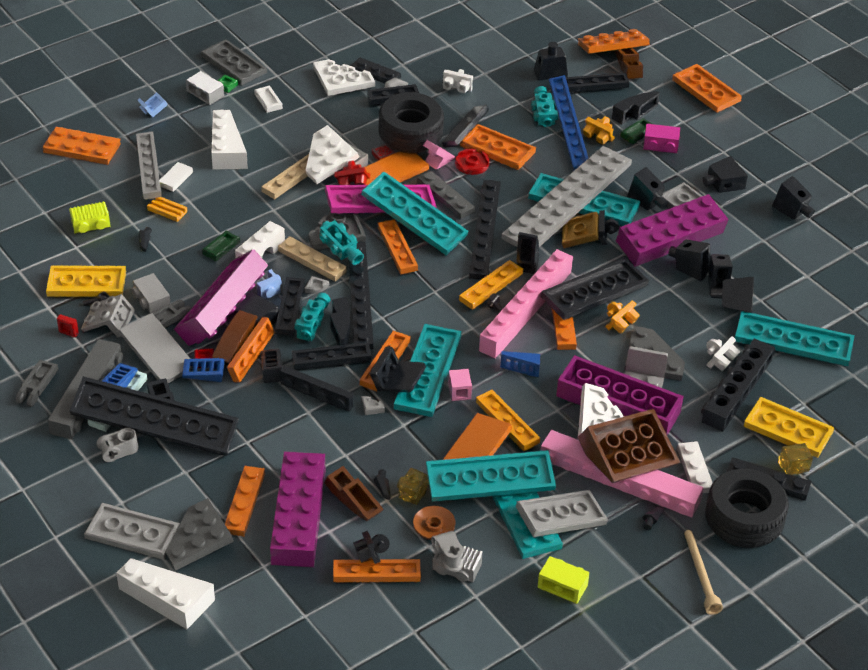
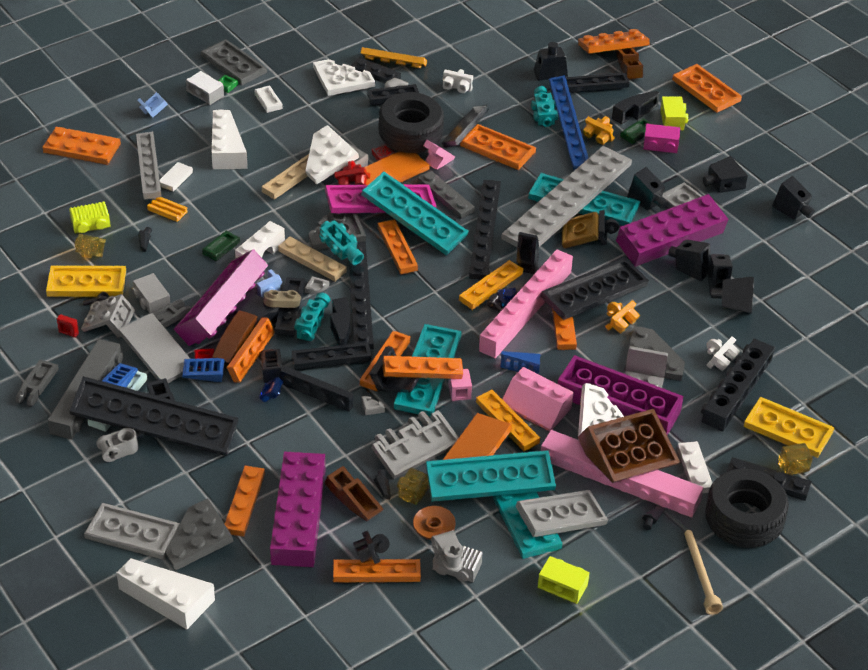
(89, 246): none -> clear yellow brick
(271, 389): none -> clear blue plate
(282, 299): none -> dark tan plate
(400, 59): none -> light orange plate
(415, 443): none -> light grey hinge
(422, 367): none -> orange plate
(475, 165): red tile -> none
(506, 295): none -> clear blue plate
(538, 399): none -> bright pink slope
(673, 112): none -> neon yellow brick
(796, 338): teal plate -> none

